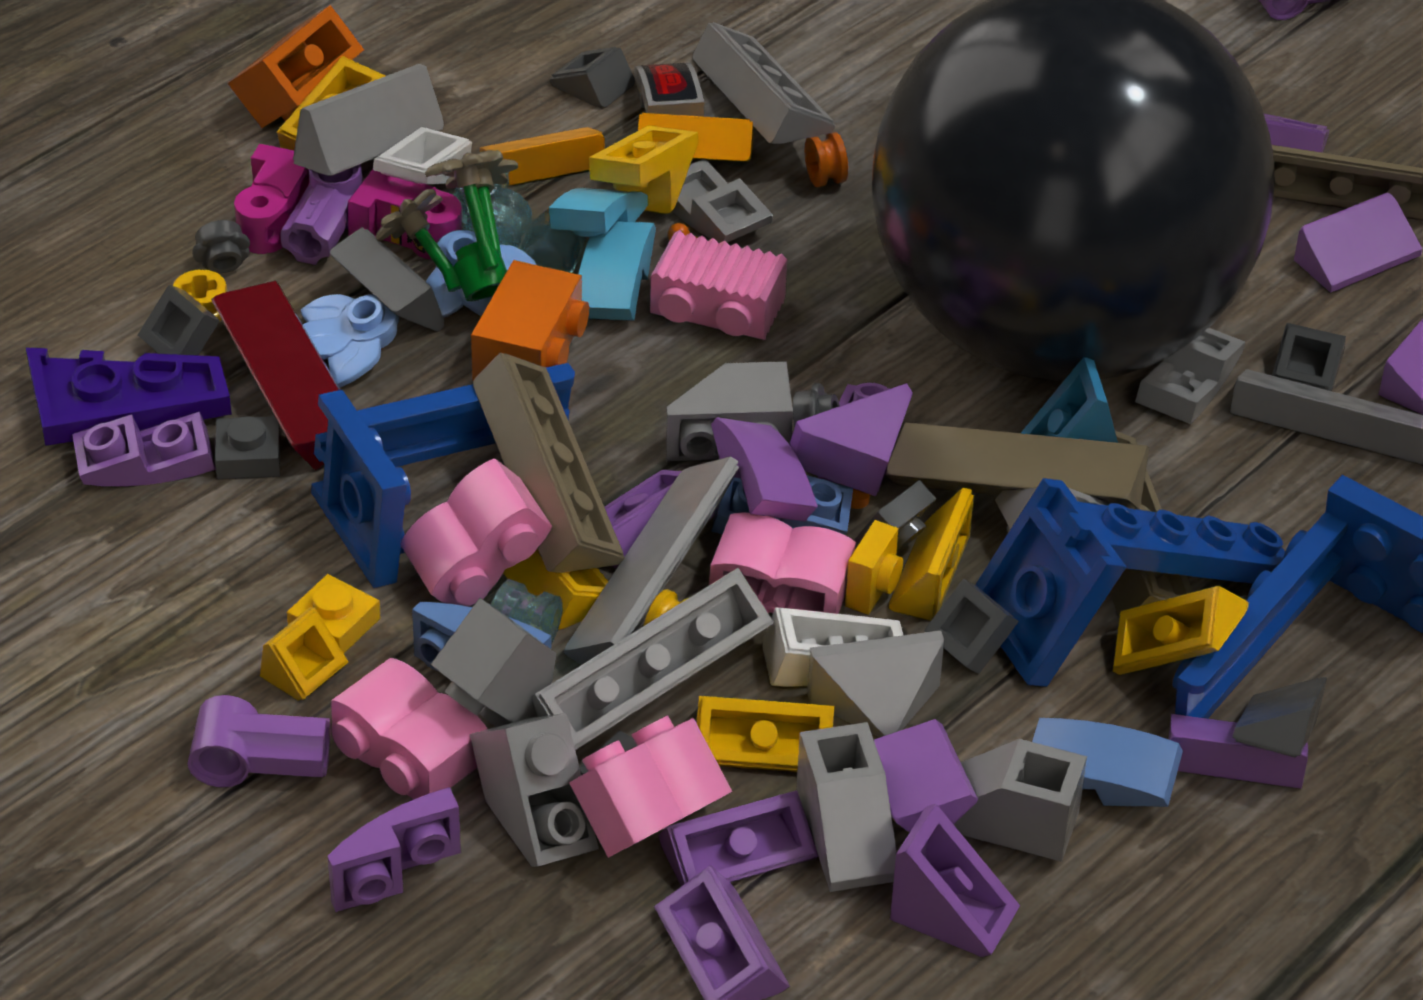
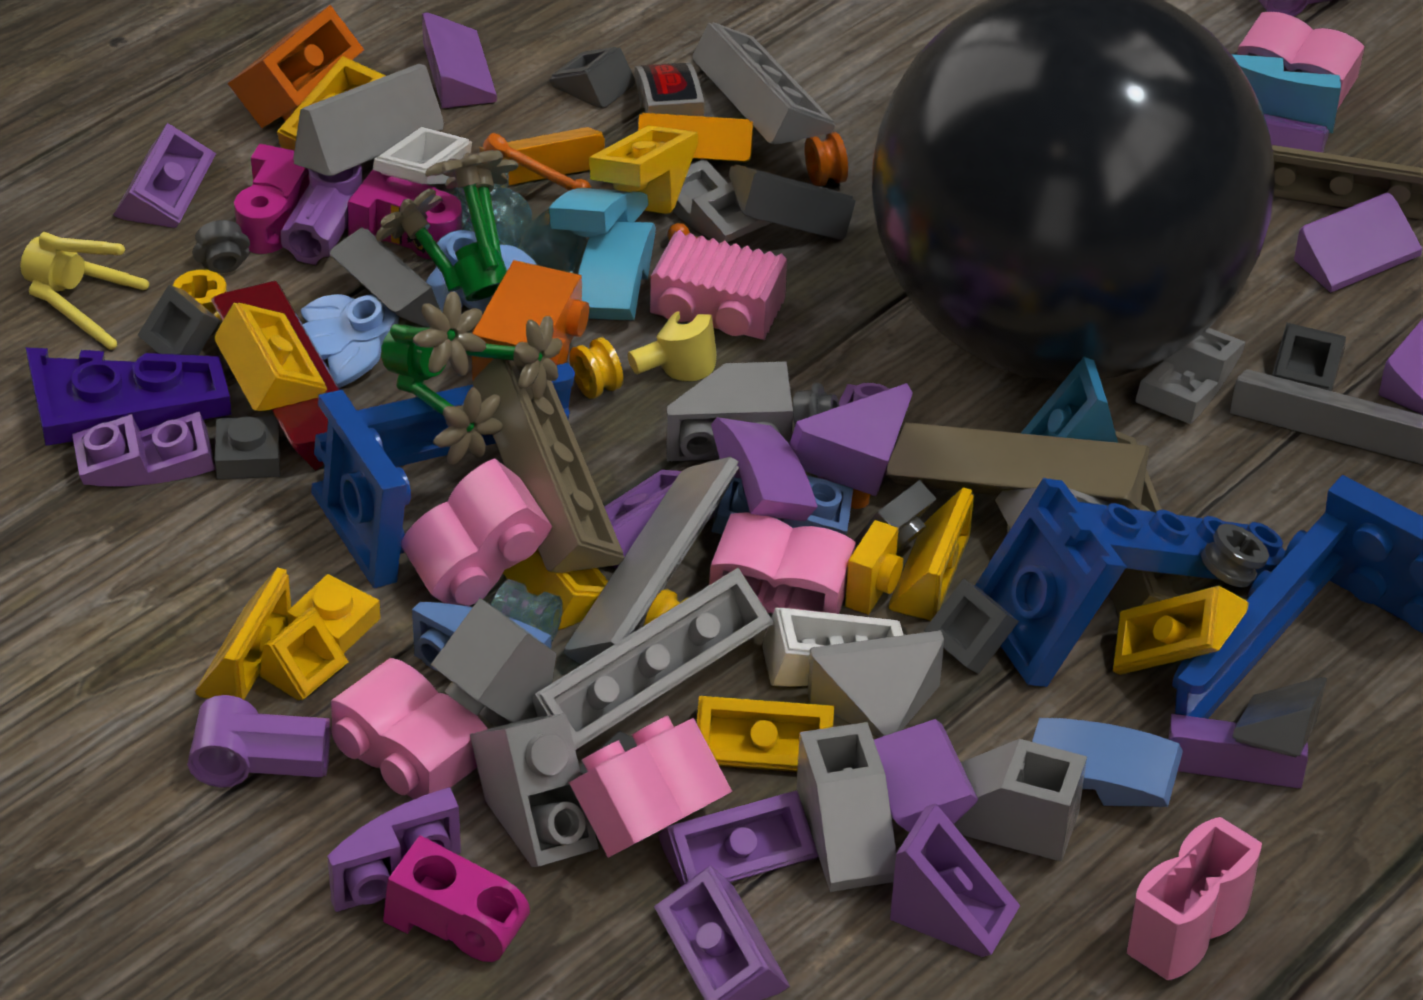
(56, 266): none -> light yellow plant
(166, 180): none -> medium lavender slope
(240, 655): none -> yellow slope
(267, 358): none -> yellow slope
(424, 352): none -> dark tan plant
(454, 901): none -> dark pink leg
(456, 63): none -> medium lavender slope
(497, 142): none -> orange hinge
(596, 367): none -> yellow bush
(682, 350): none -> light yellow piece
(792, 202): none -> dark grey slope
(1193, 898): none -> bright pink brick
(1234, 555): none -> dark grey bush
(1292, 94): none -> medium azure slope
(1305, 48): none -> bright pink brick

